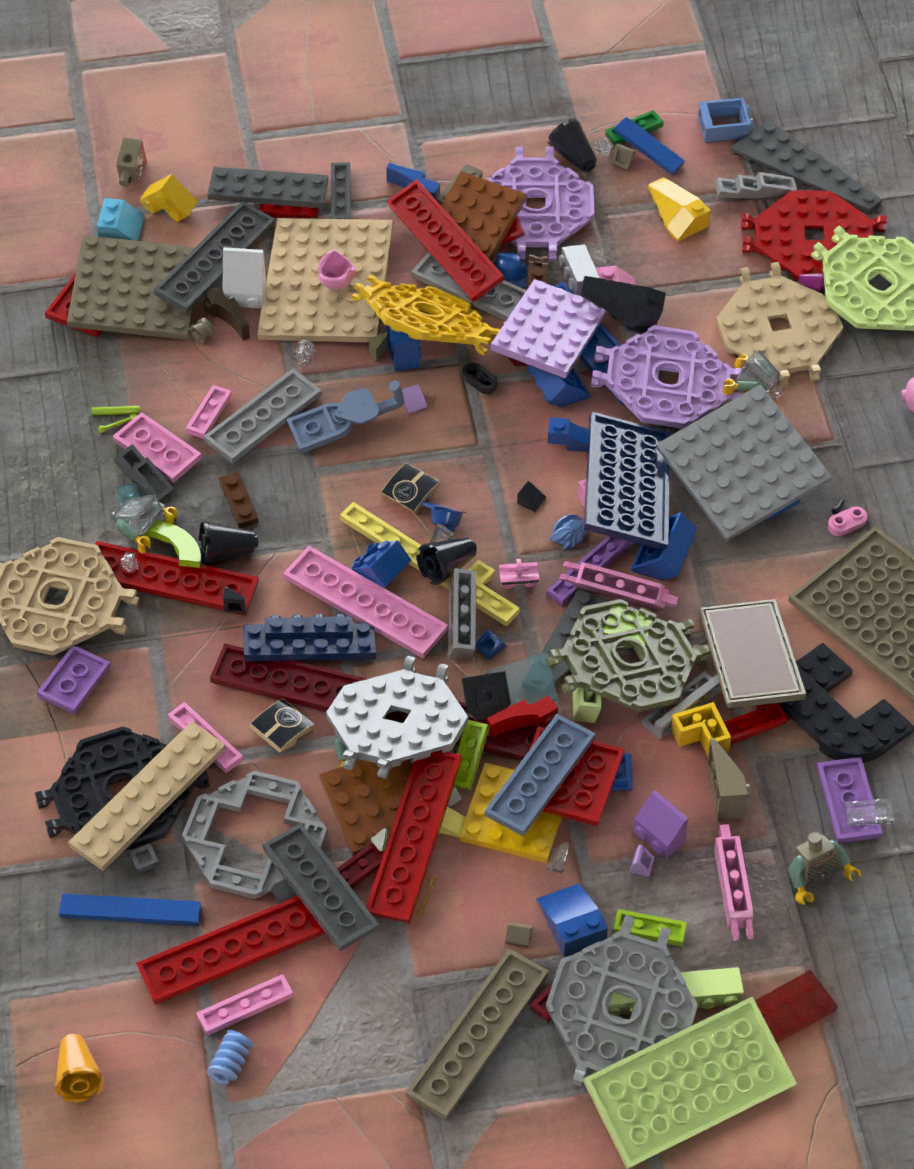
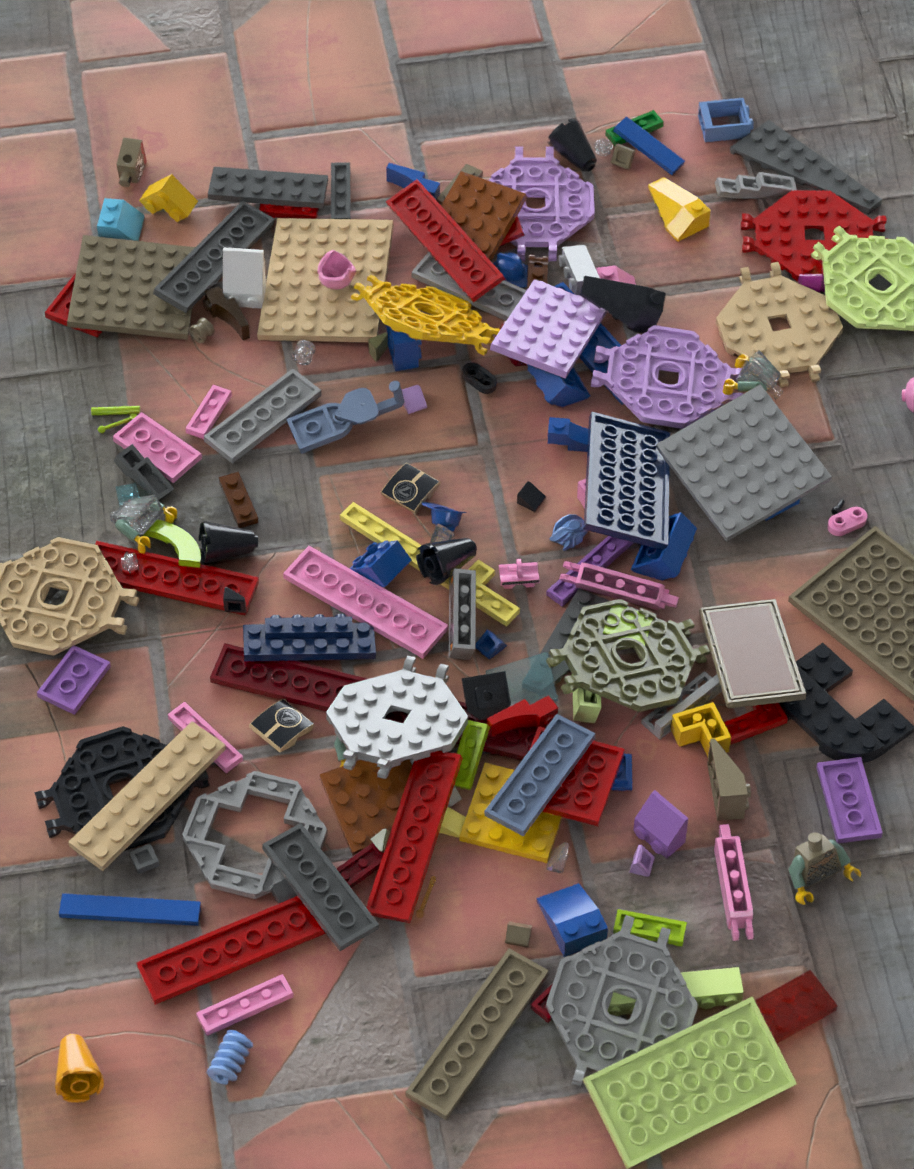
(869, 812): clear plate -> none

